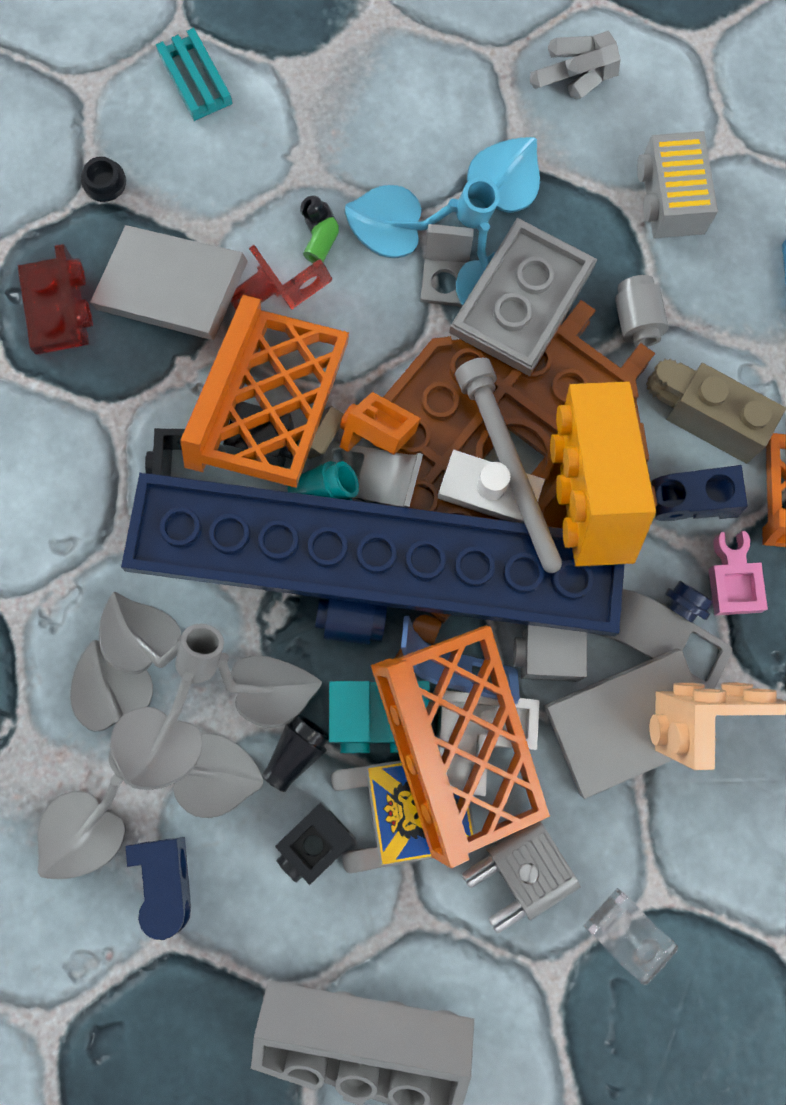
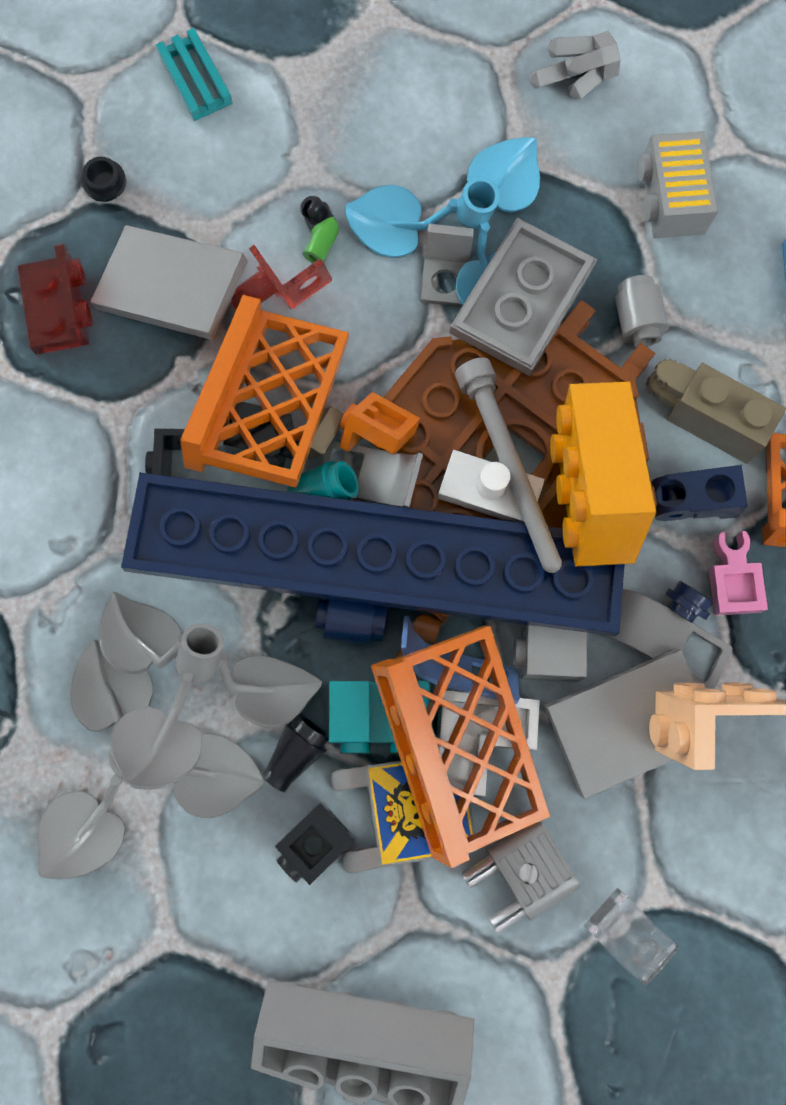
(165, 886): dark blue leg -> none

